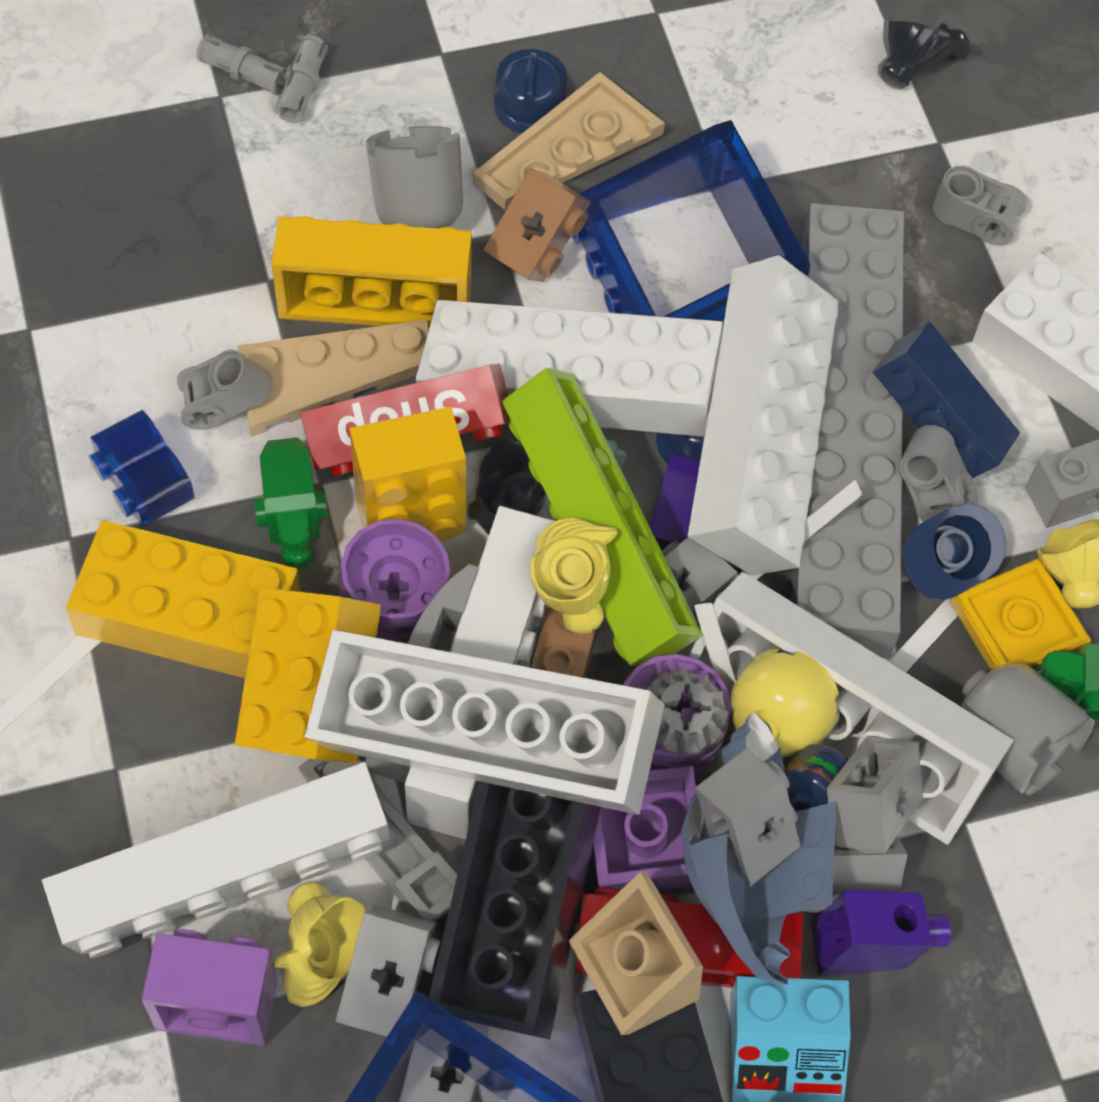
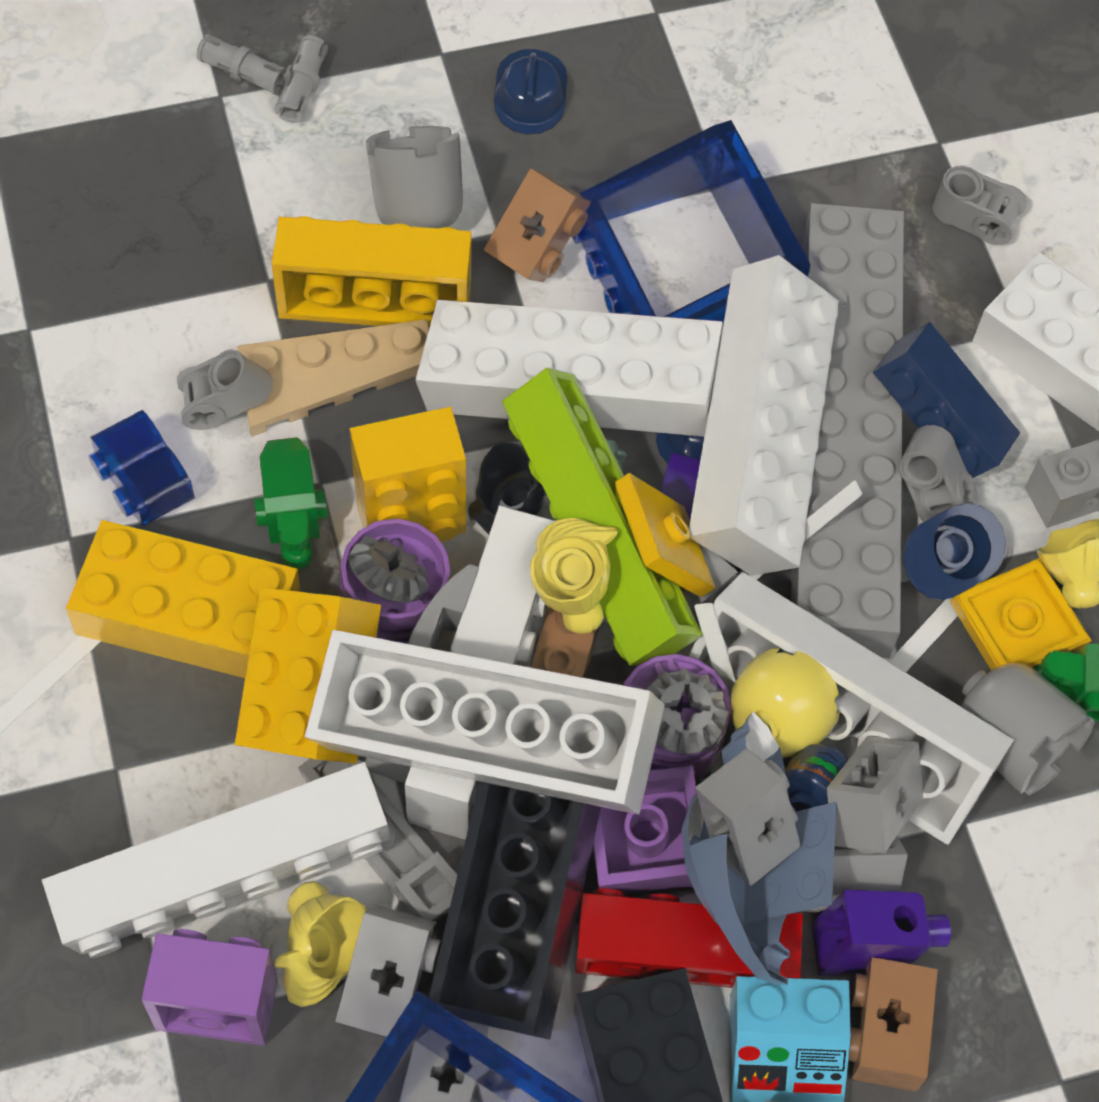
(371, 563): none -> dark grey gear
(472, 394): brick -> none
(571, 139): tan wing -> none
(638, 957): tan slope -> none
(664, 535): none -> yellow plate
(909, 998): none -> medium nougat brick
(916, 48): black hair -> none

